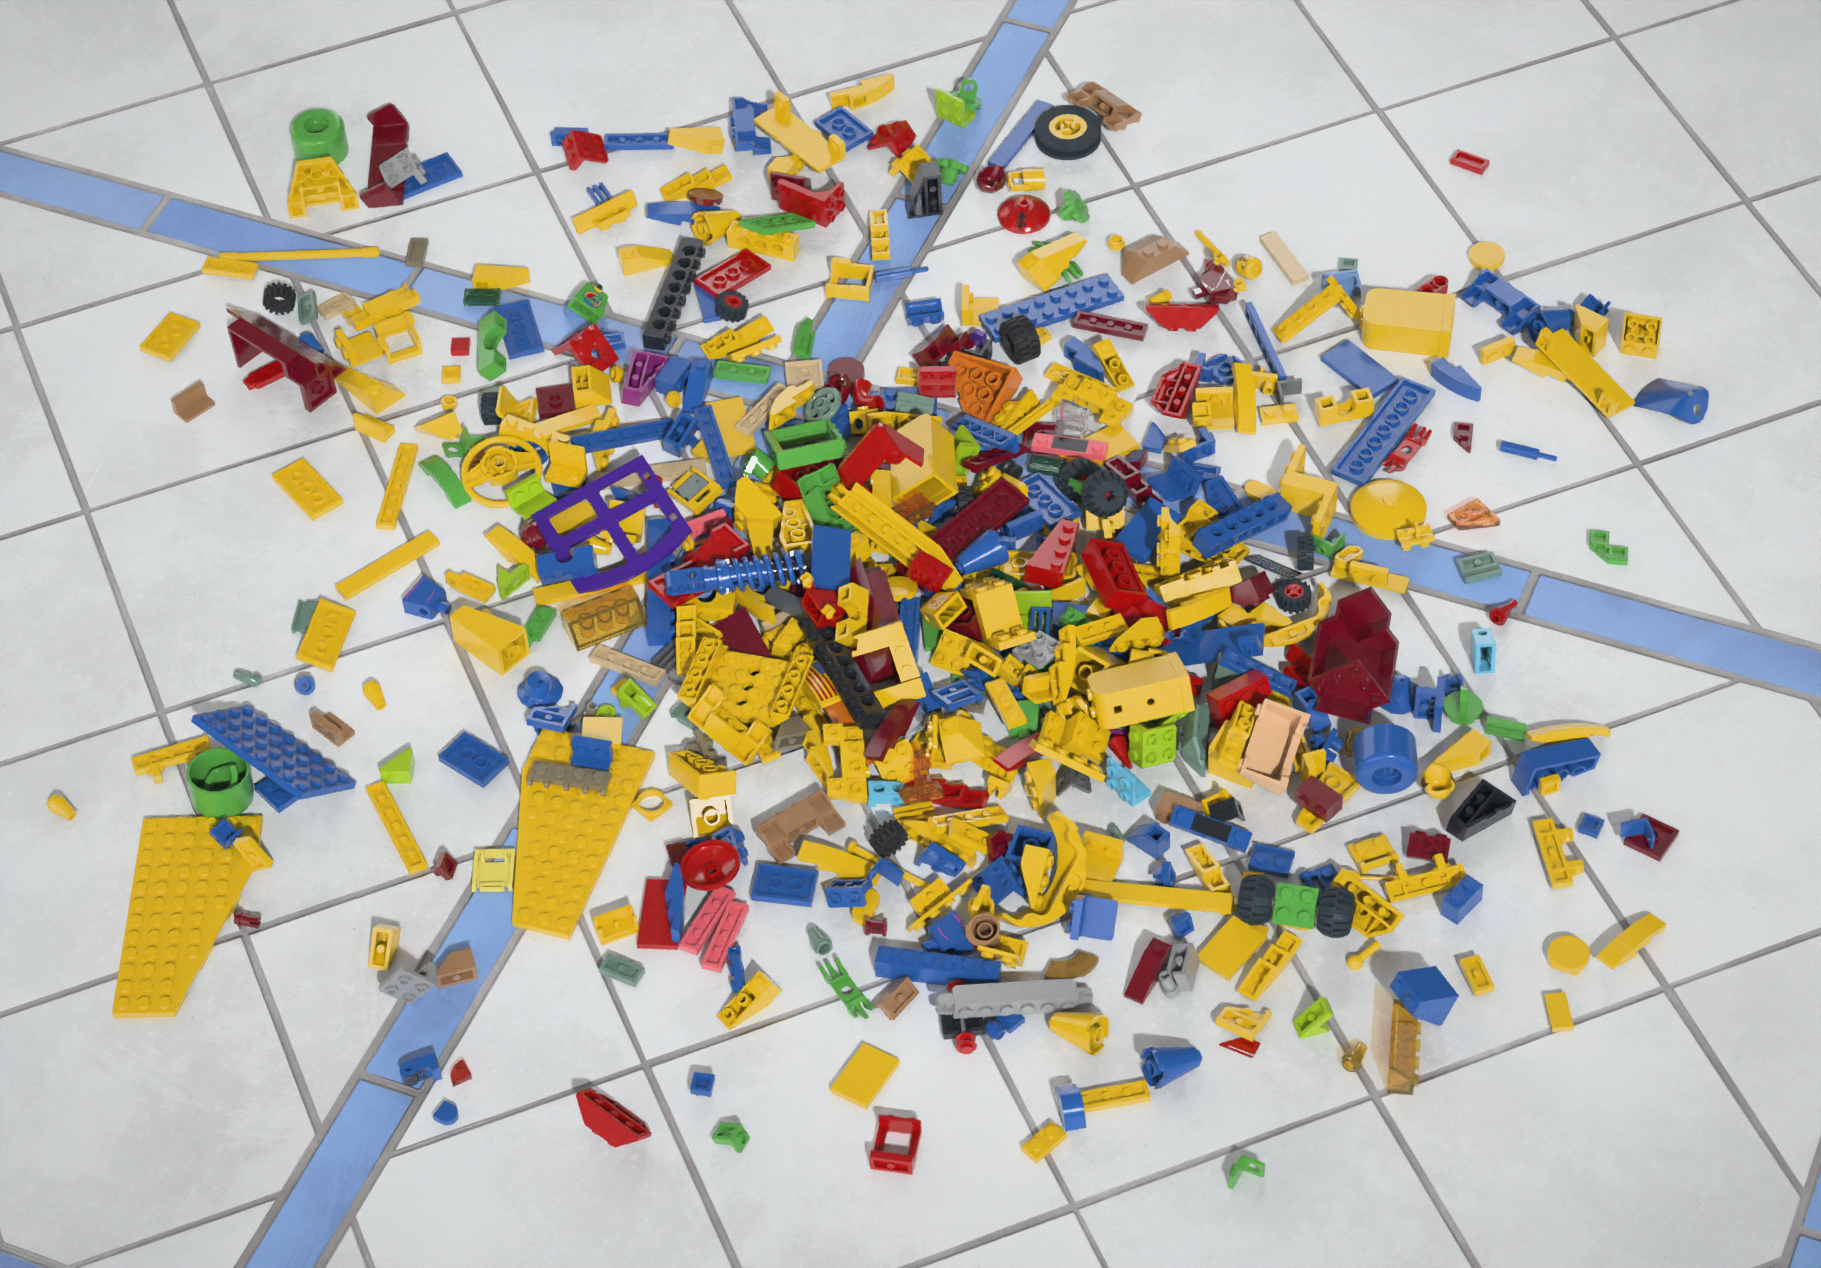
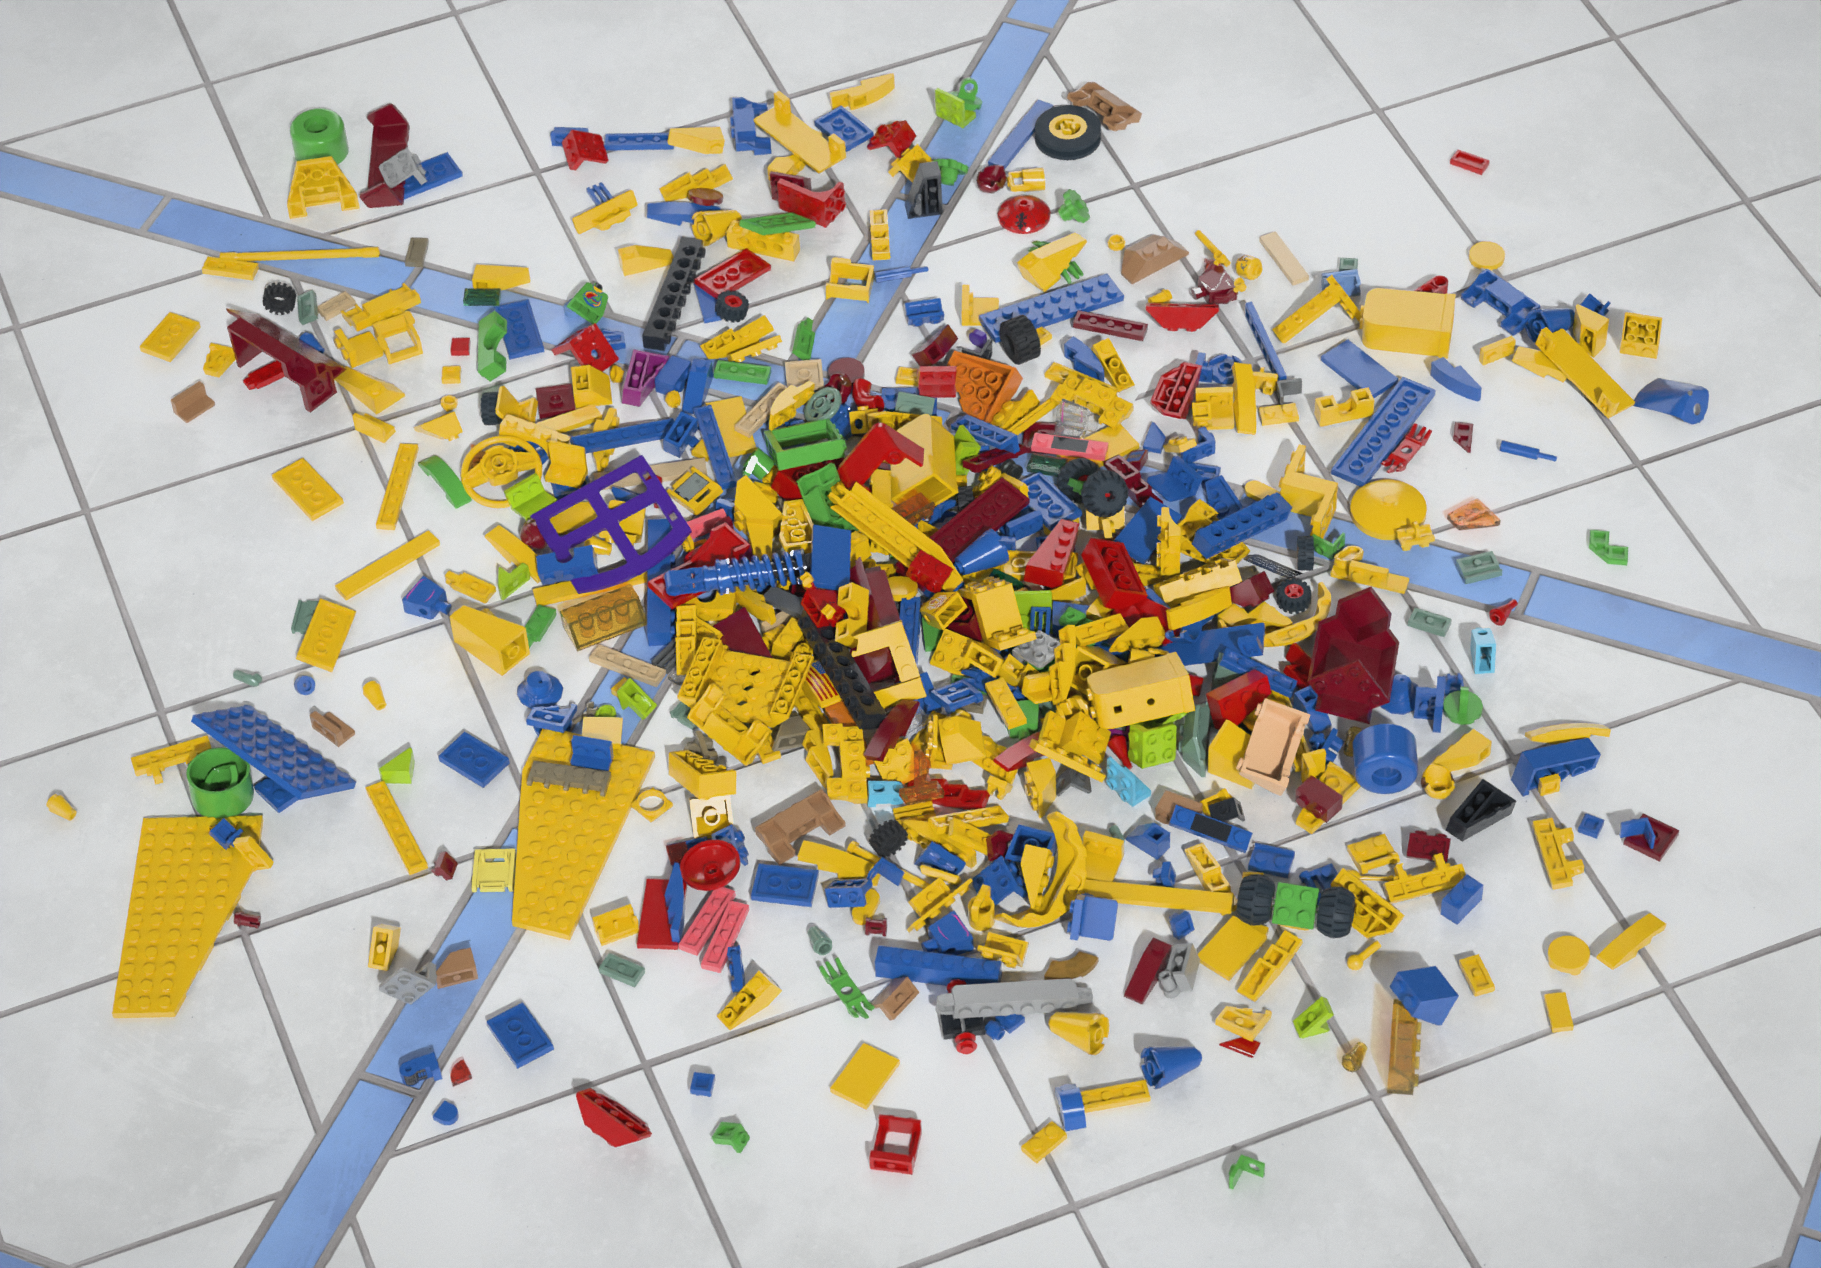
(218, 360): none -> yellow wing
(464, 445): bright green bracket -> none
(520, 1035): none -> blue plate
(945, 876): none -> yellow tile
(959, 342): dark red bracket -> none
(983, 931): medium nougat hat -> none
(1236, 736): yellow slope -> none
(1429, 622): none -> sand green plate
(1505, 728): bright green tile -> none

